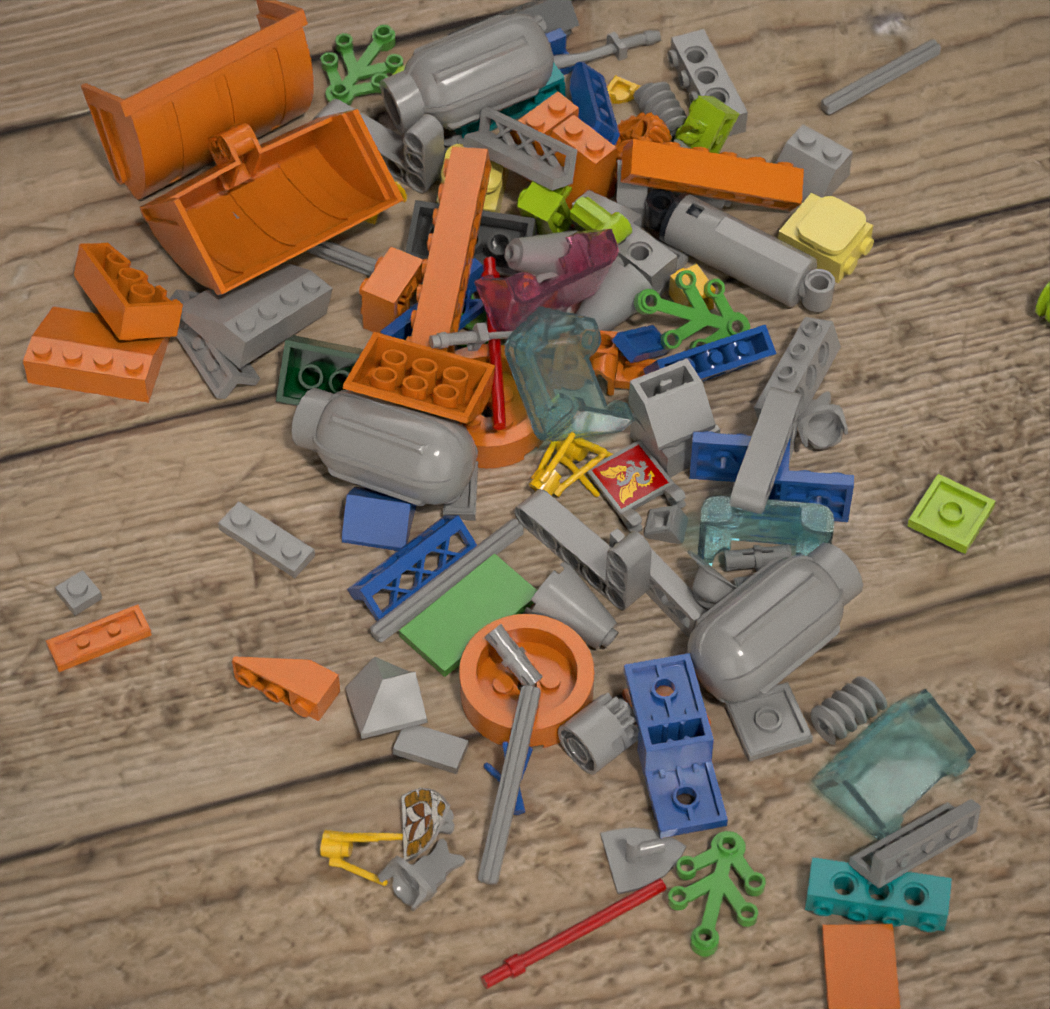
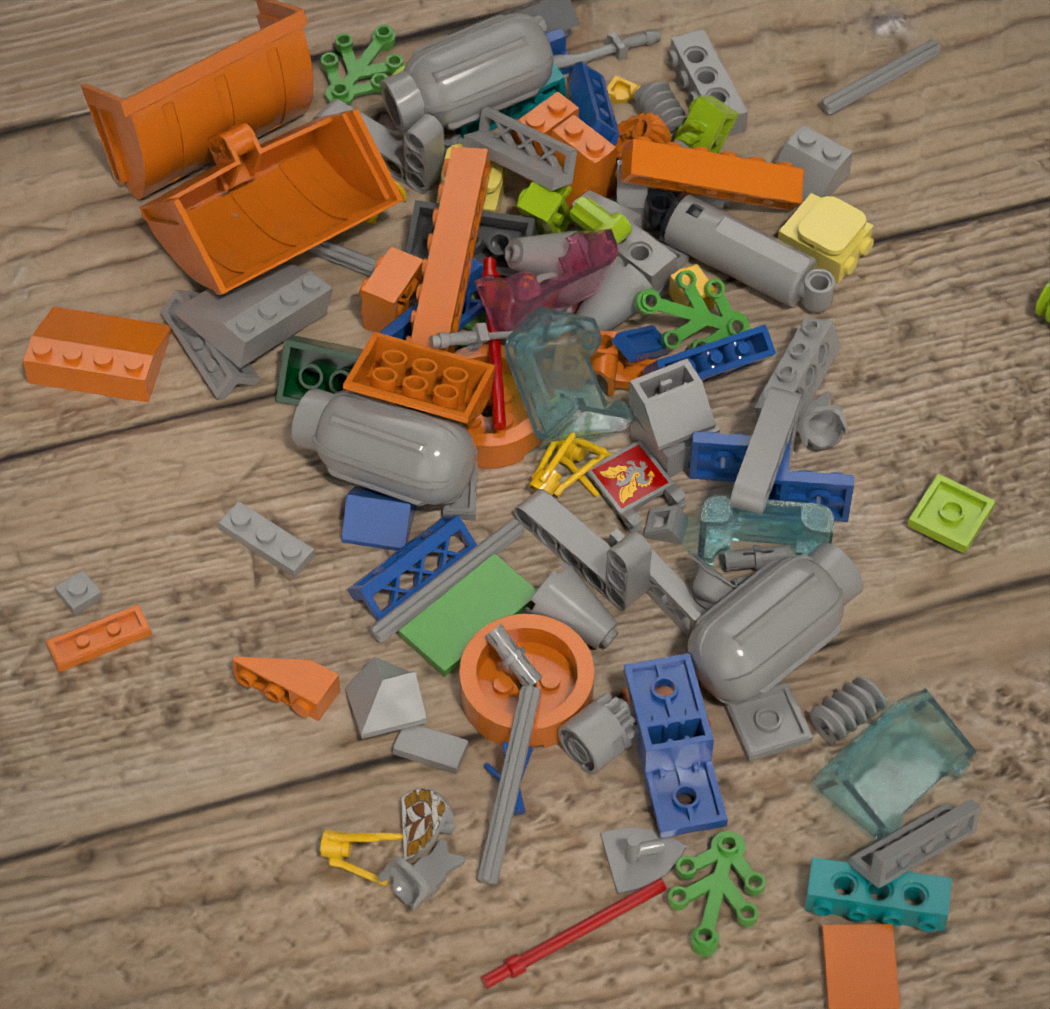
(124, 294): orange wedge -> none

